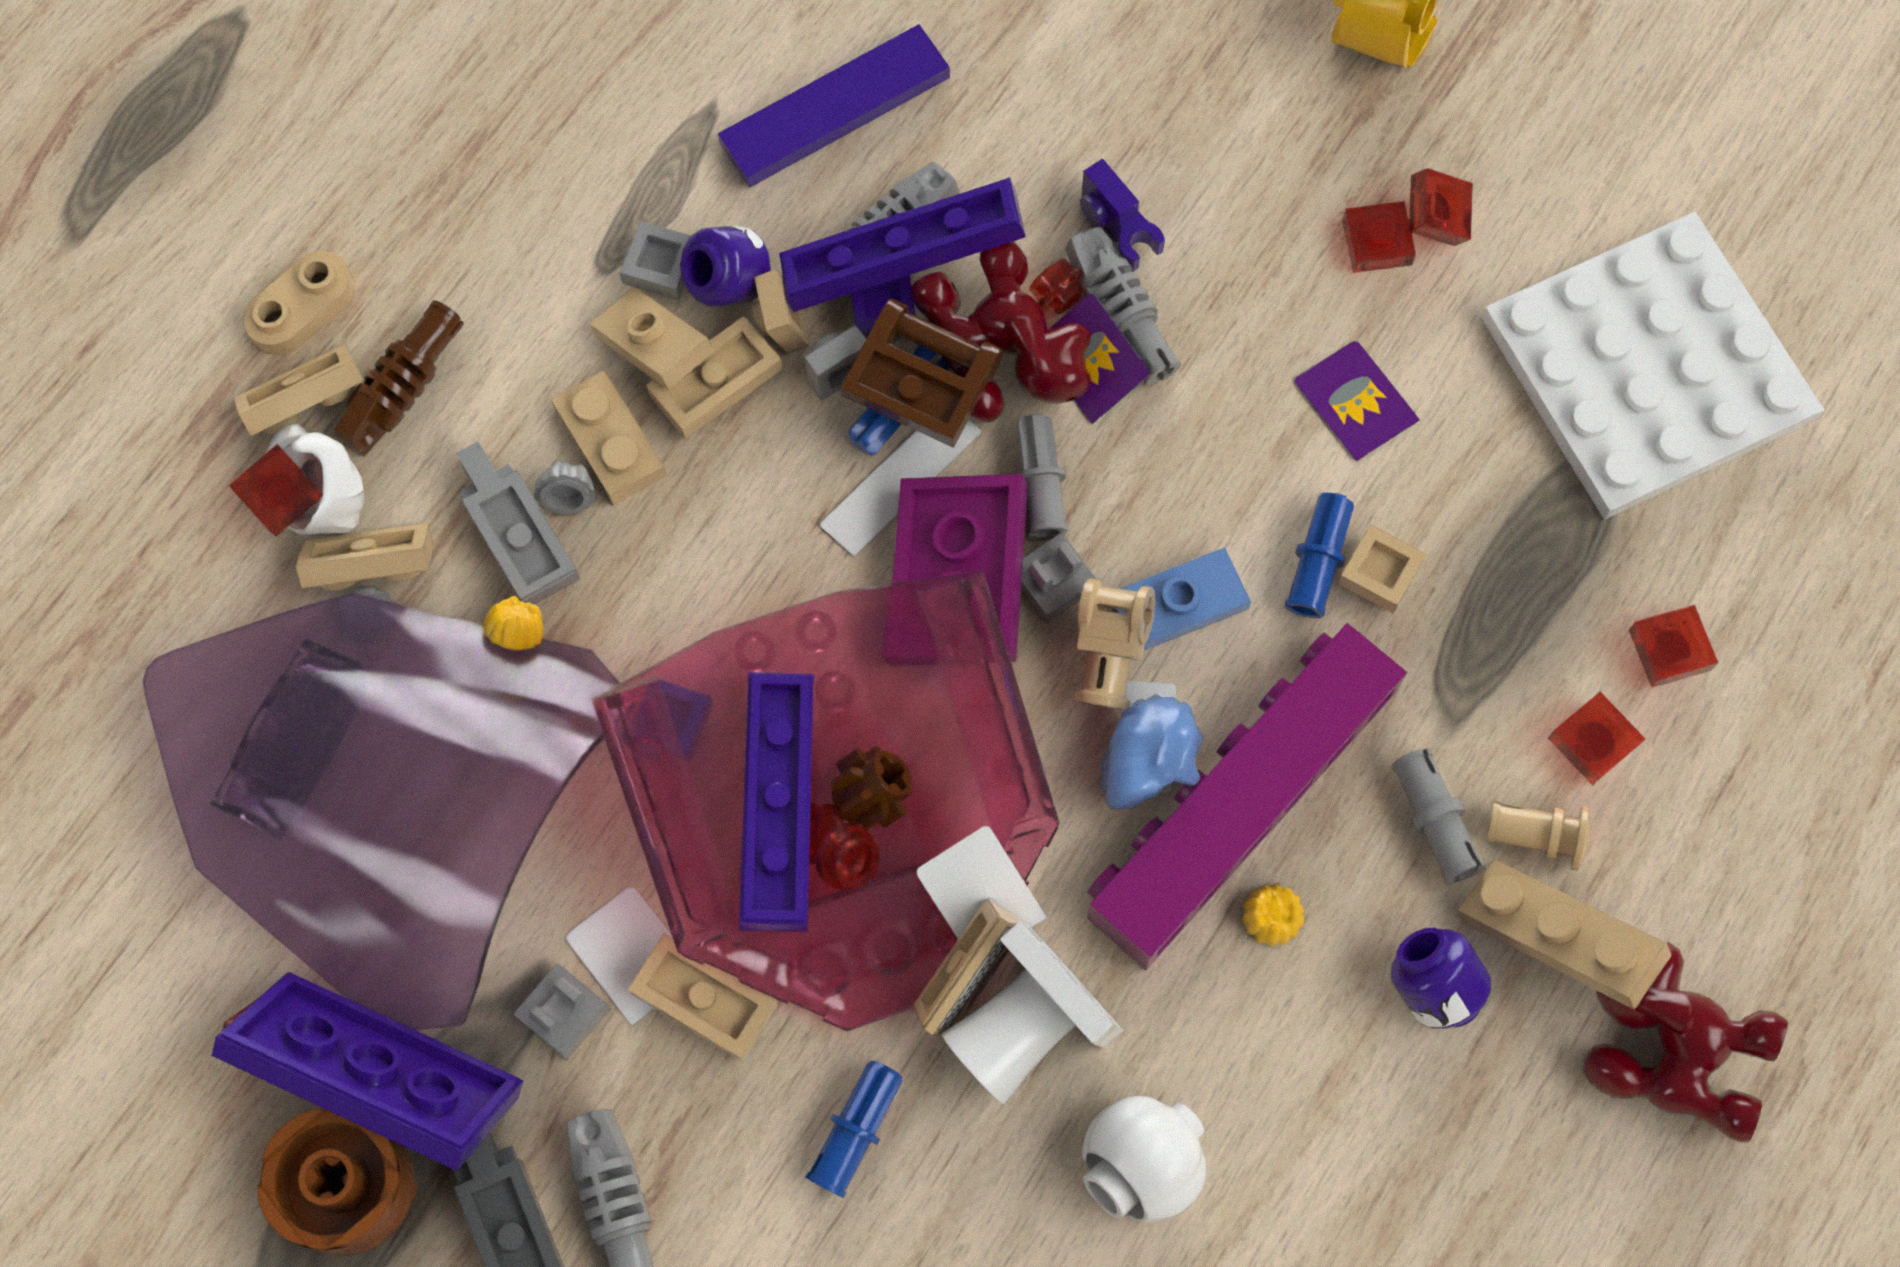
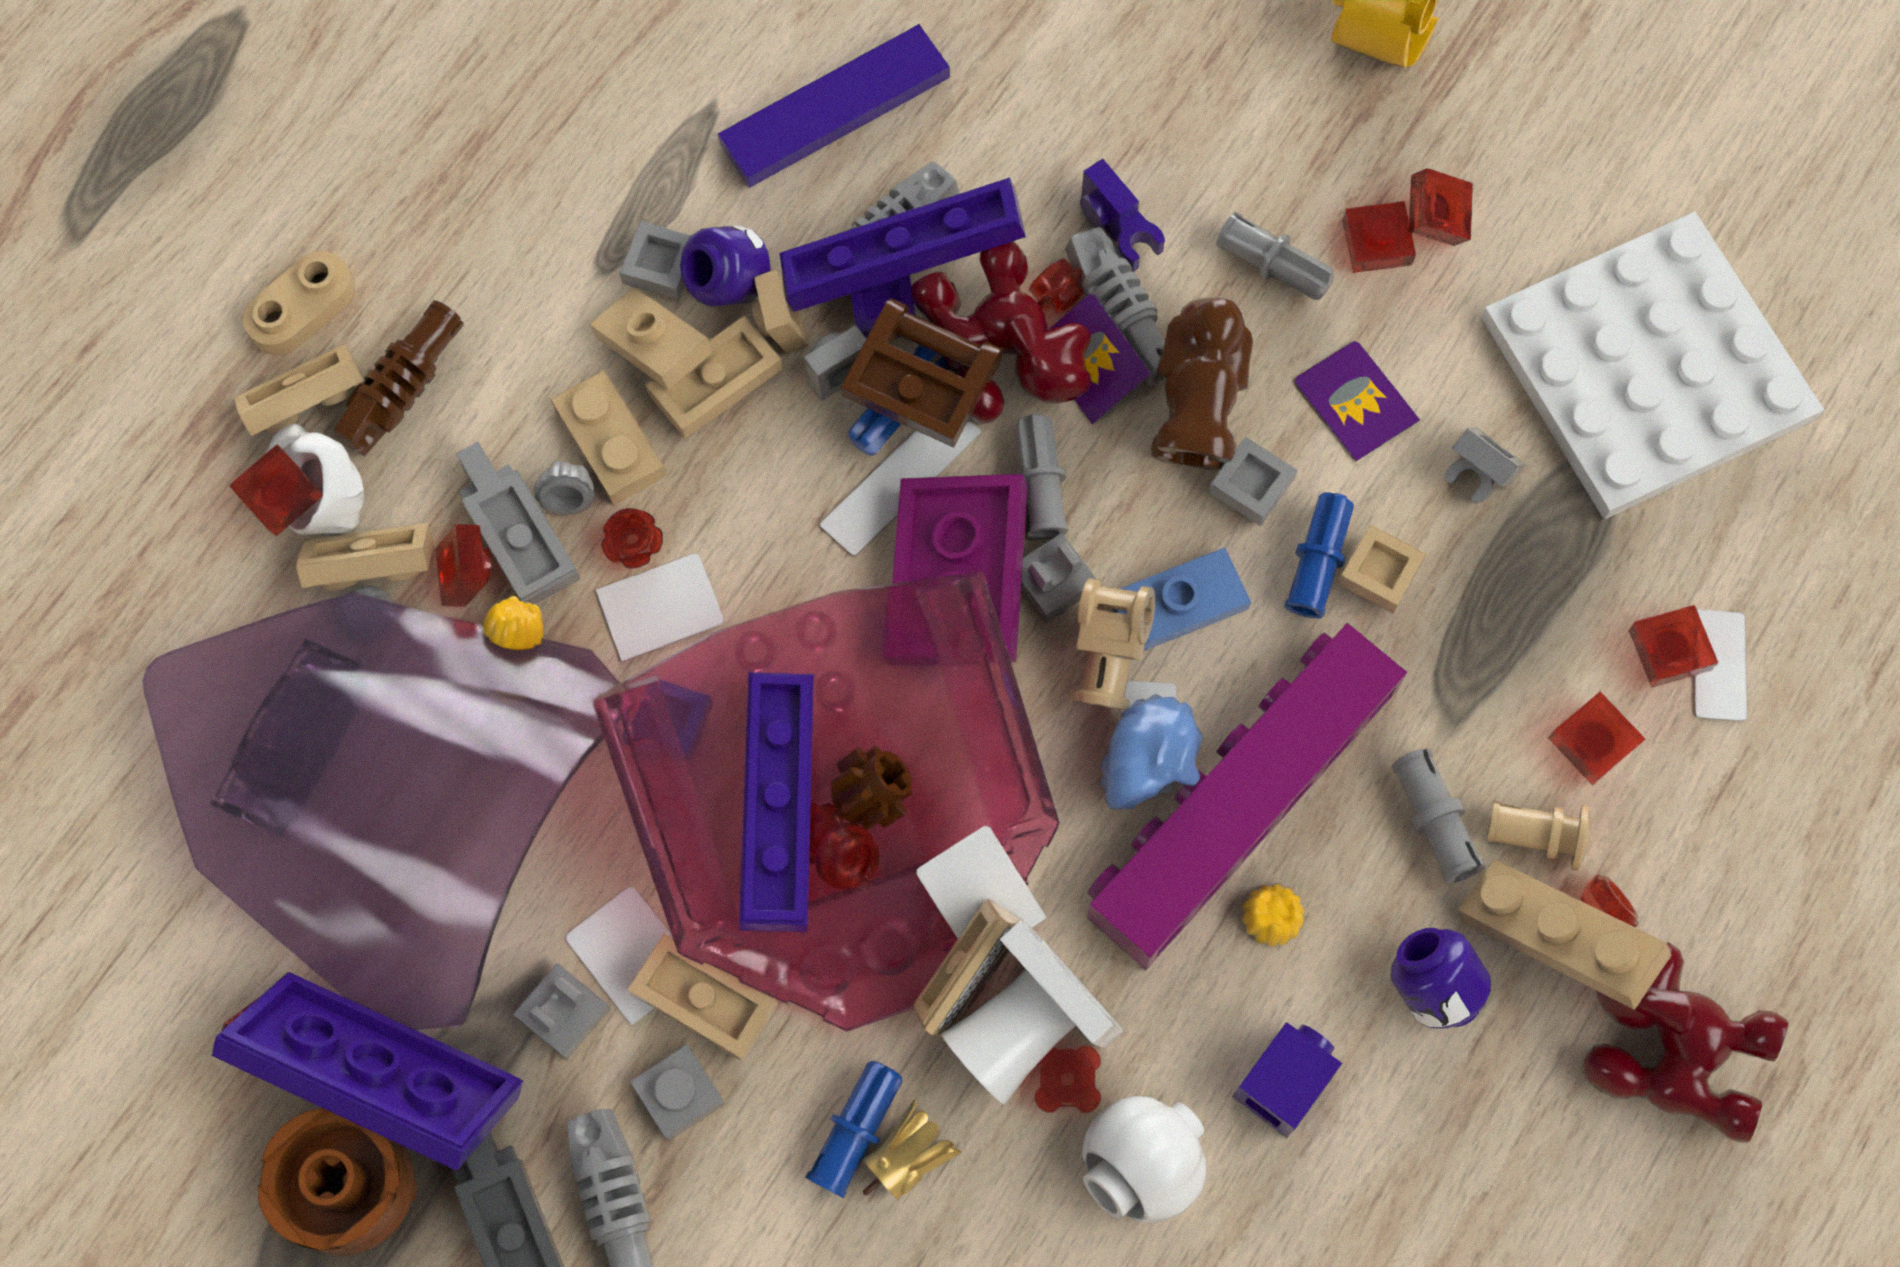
(462, 565): none -> clear red plate
(627, 523): none -> clear red plate
(660, 606): none -> white sticker
(677, 1092): none -> light grey plate
(901, 1157): none -> pearl gold piece
(1080, 1094): none -> clear red plate
(1204, 368): none -> reddish brown animal
(1253, 481): none -> light grey plate
(1275, 256): none -> light grey axle
(1288, 1077): none -> dark purple brick
(1487, 459): none -> light grey tile
(1609, 898): none -> clear red piece
(1723, 690): none -> white sticker

